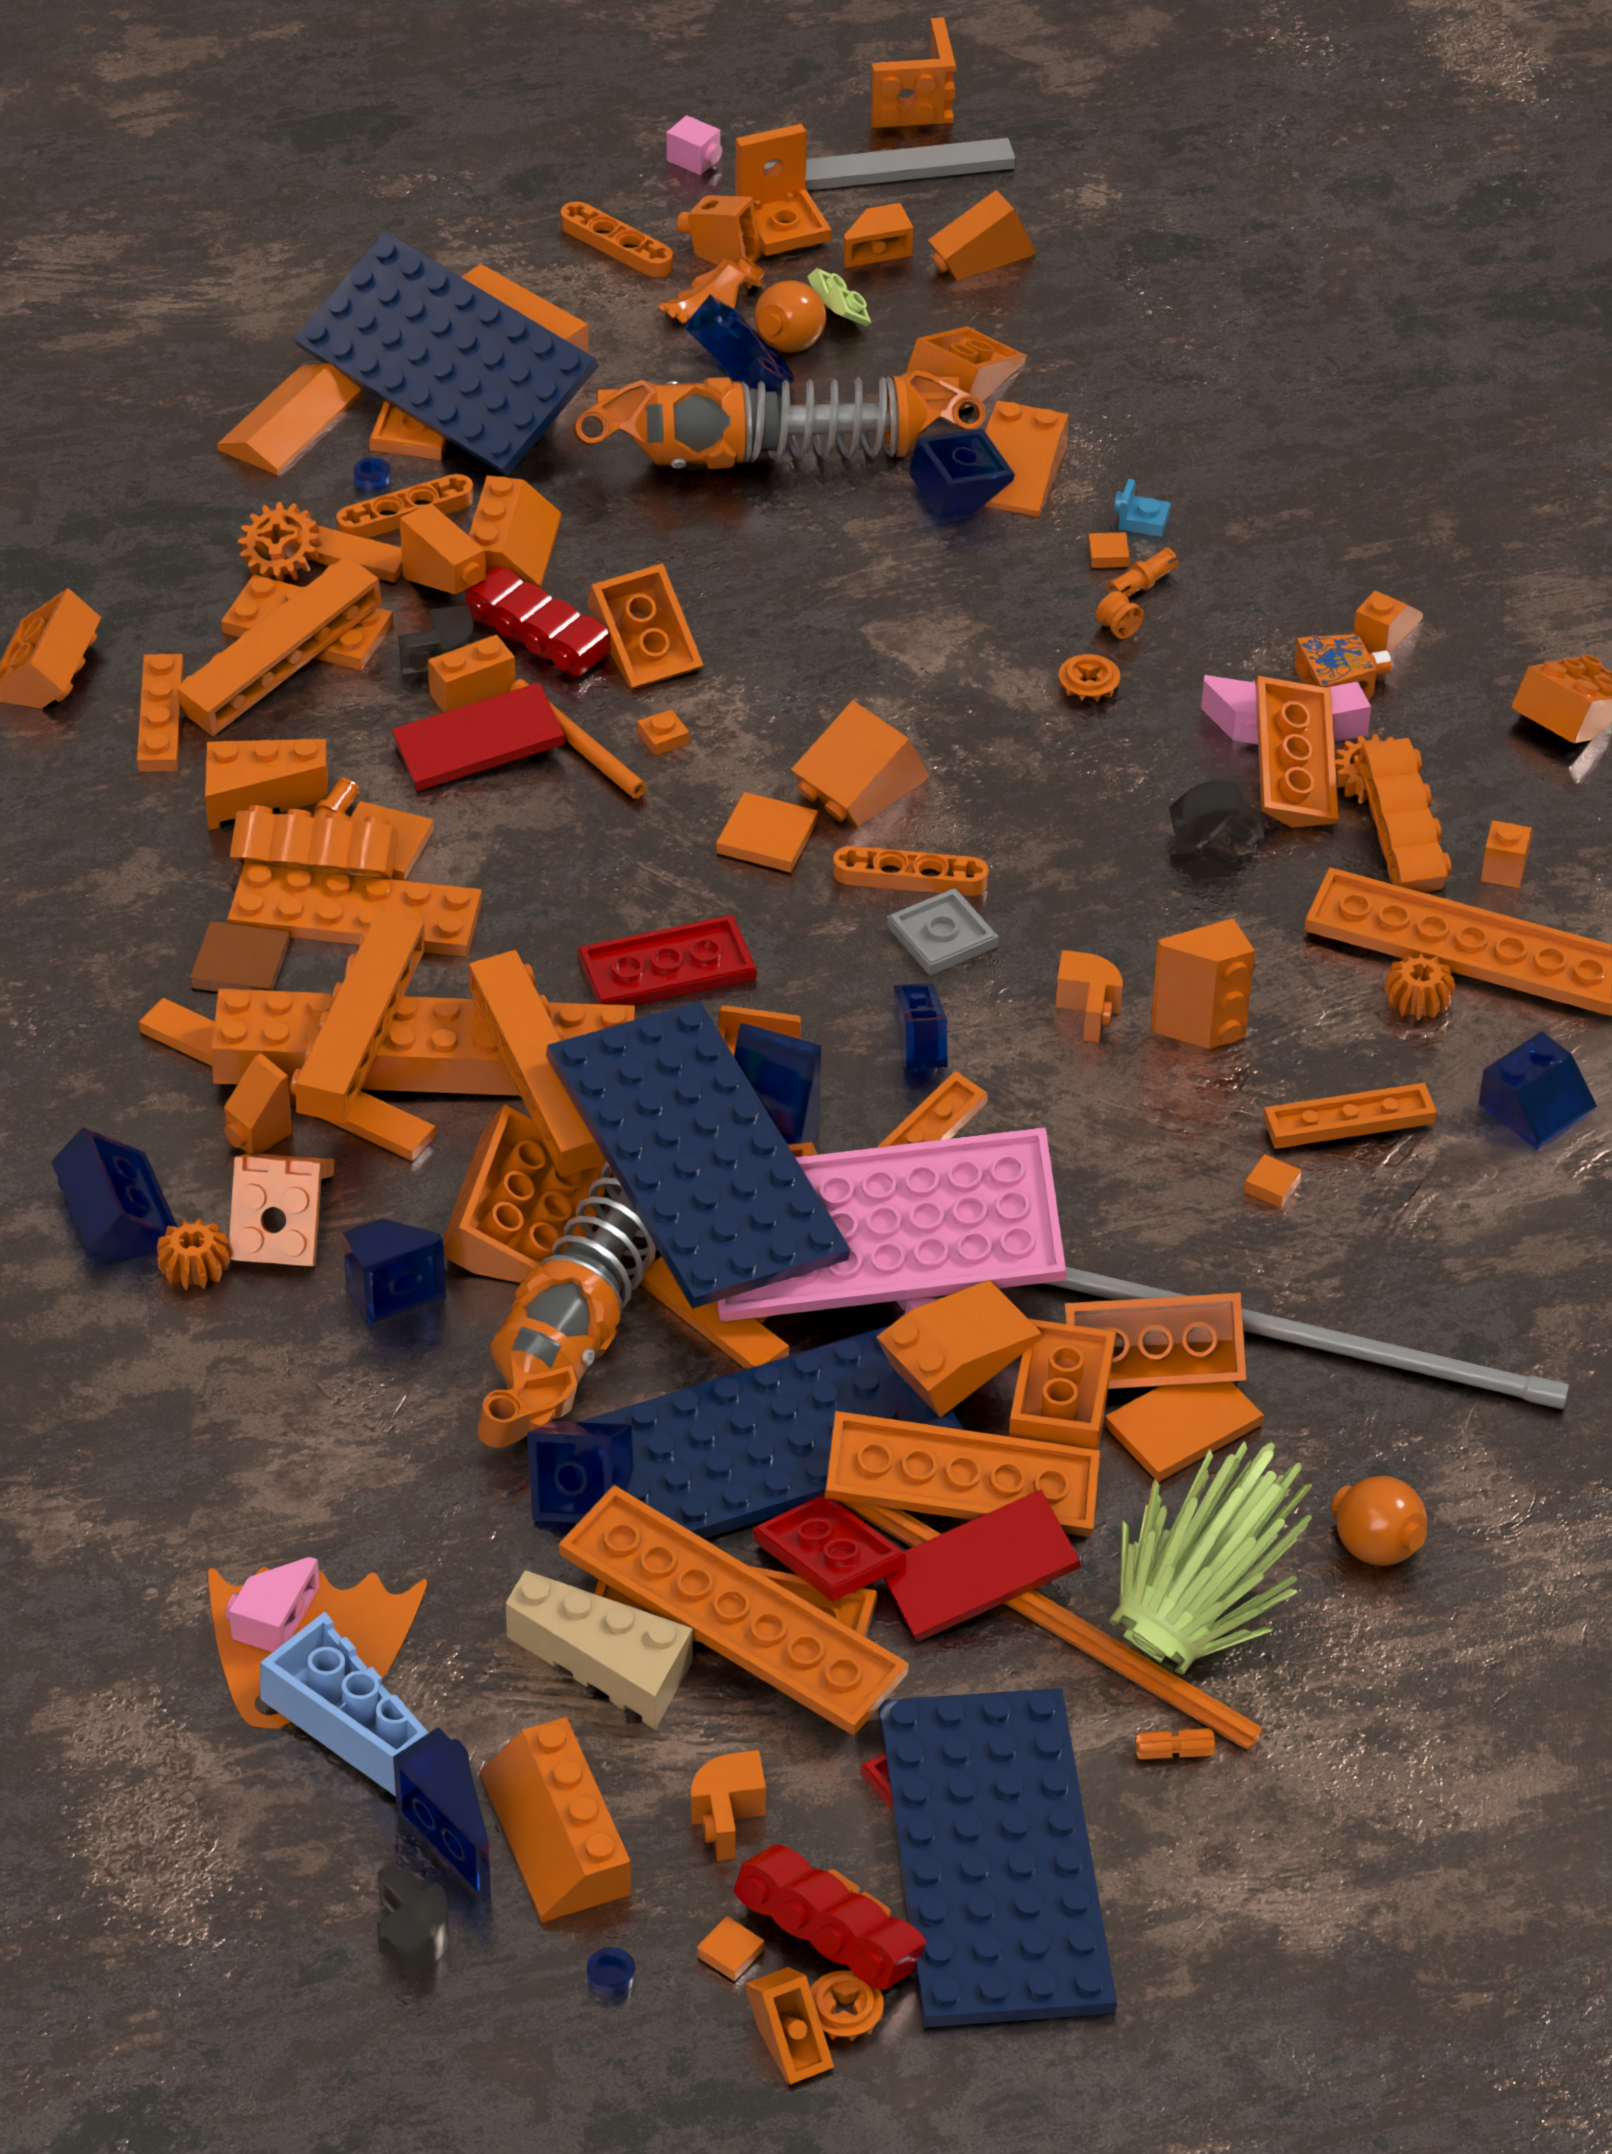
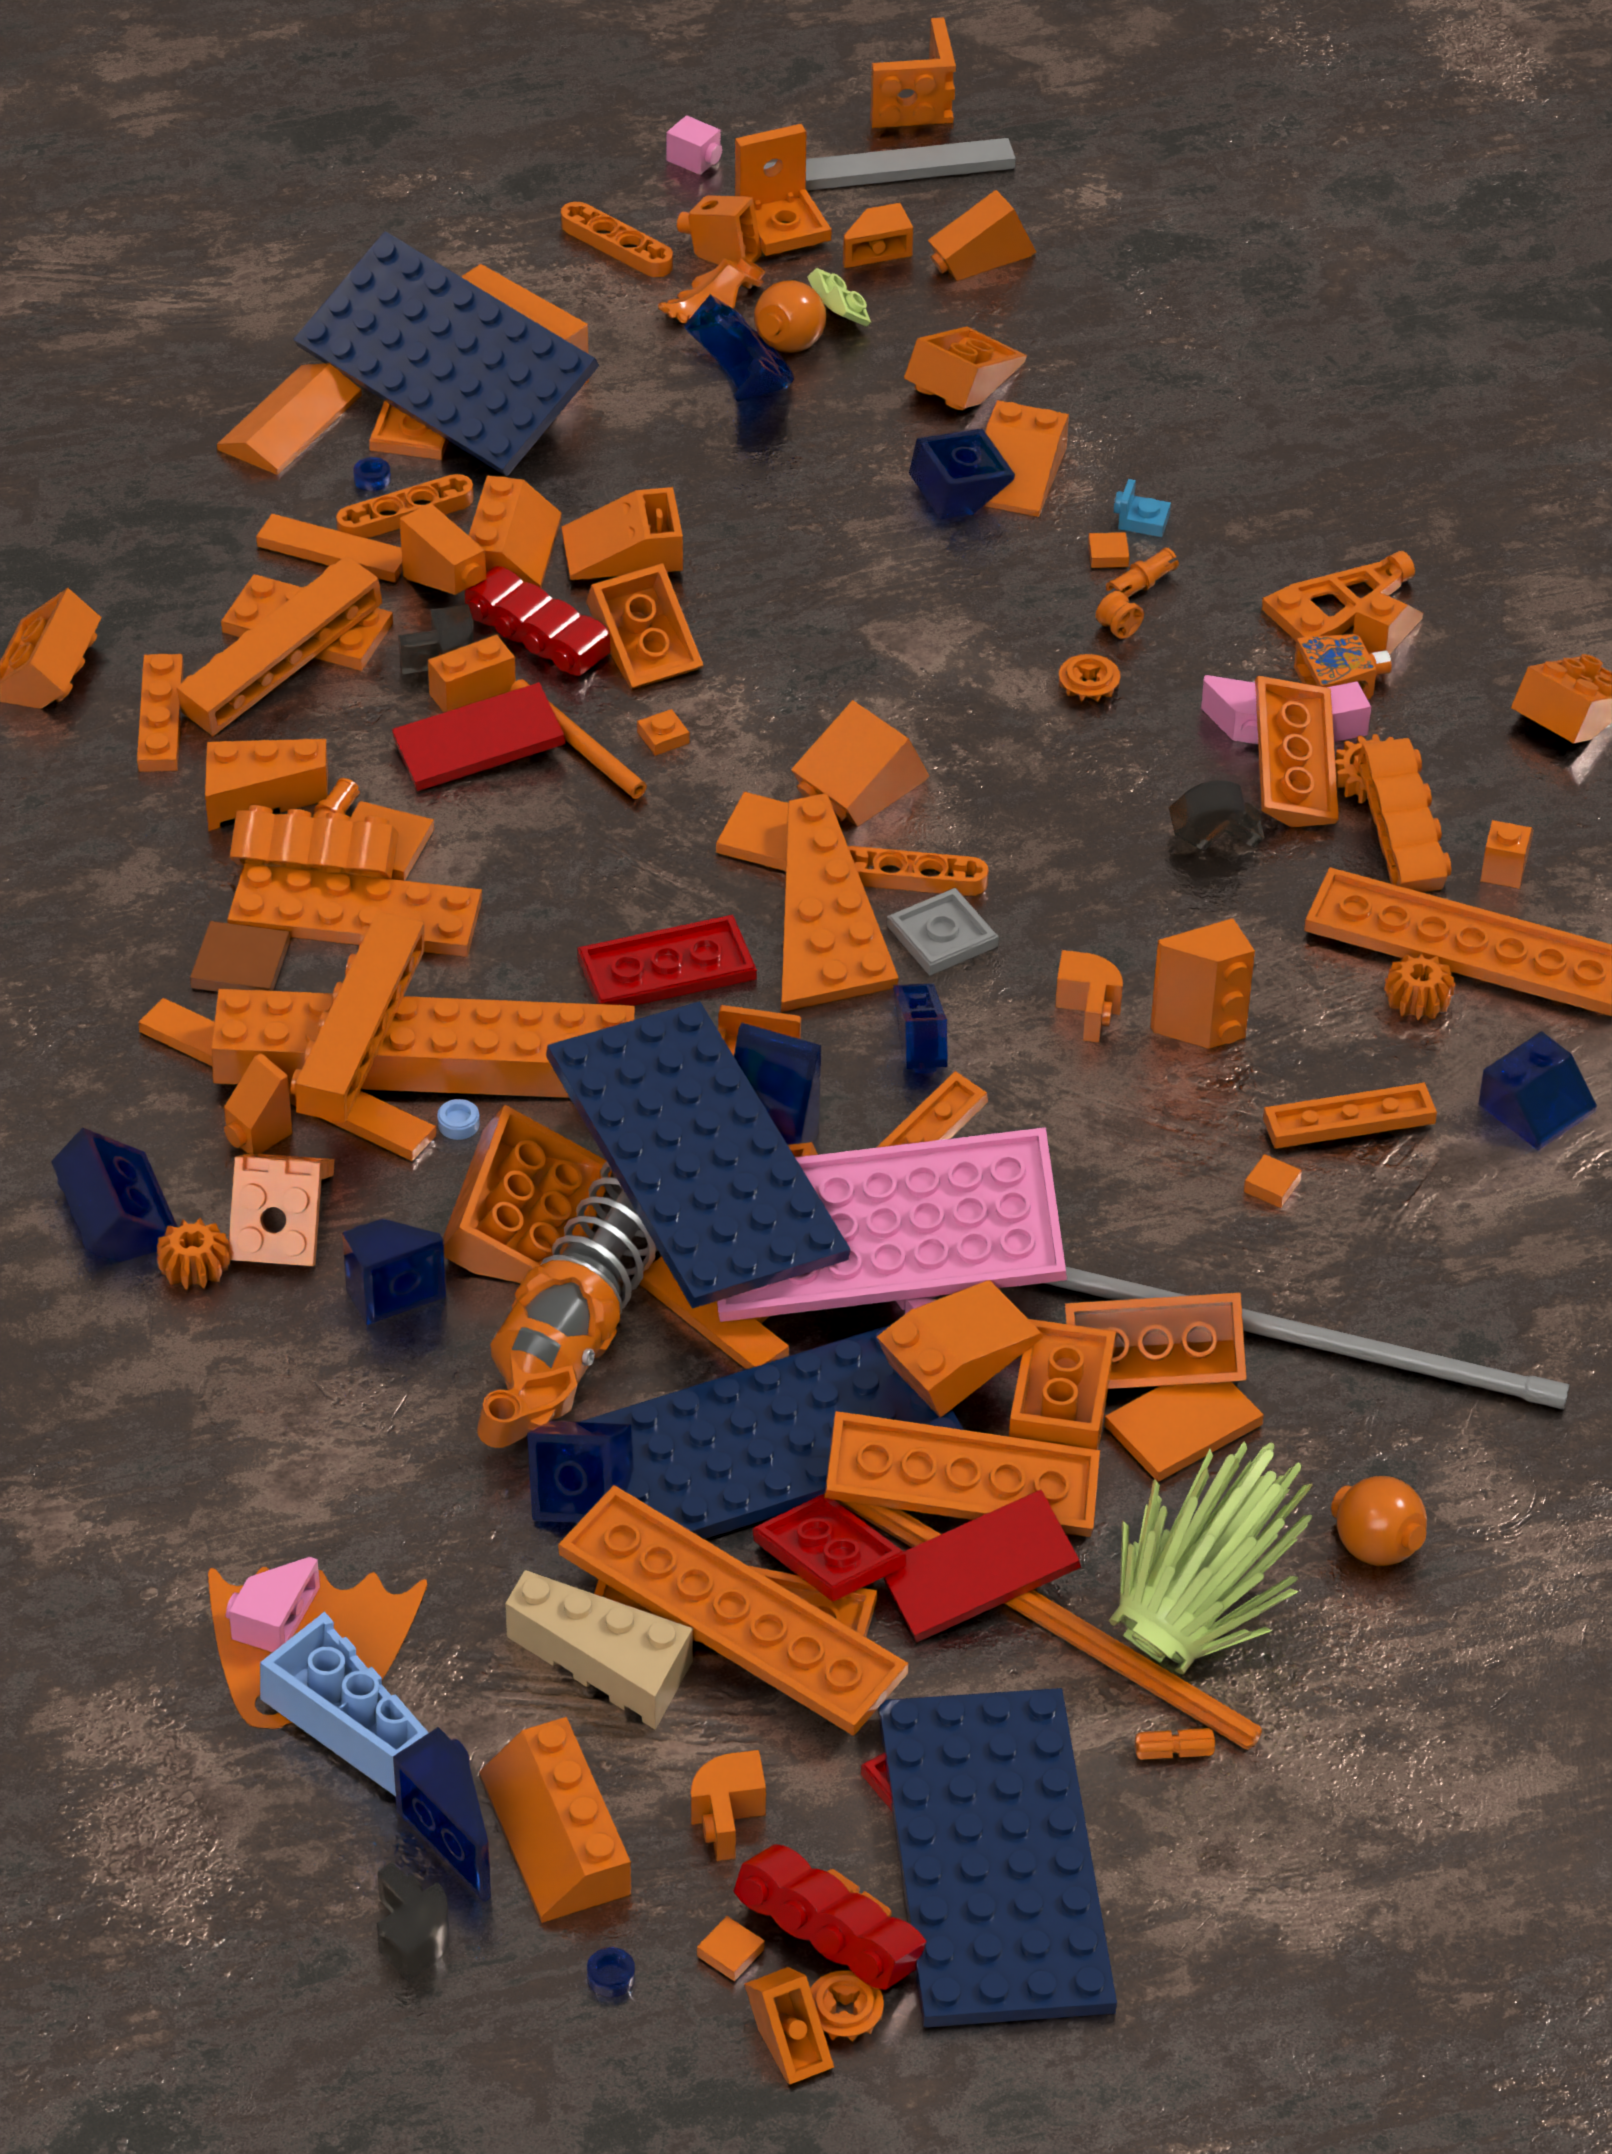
(283, 544): orange gear -> none
(458, 1119): none -> light blue tile
(521, 1032): orange brick -> none
(626, 536): none -> orange slope
(731, 423): piece -> none
(829, 926): none -> orange wing
(1302, 618): none -> orange plate

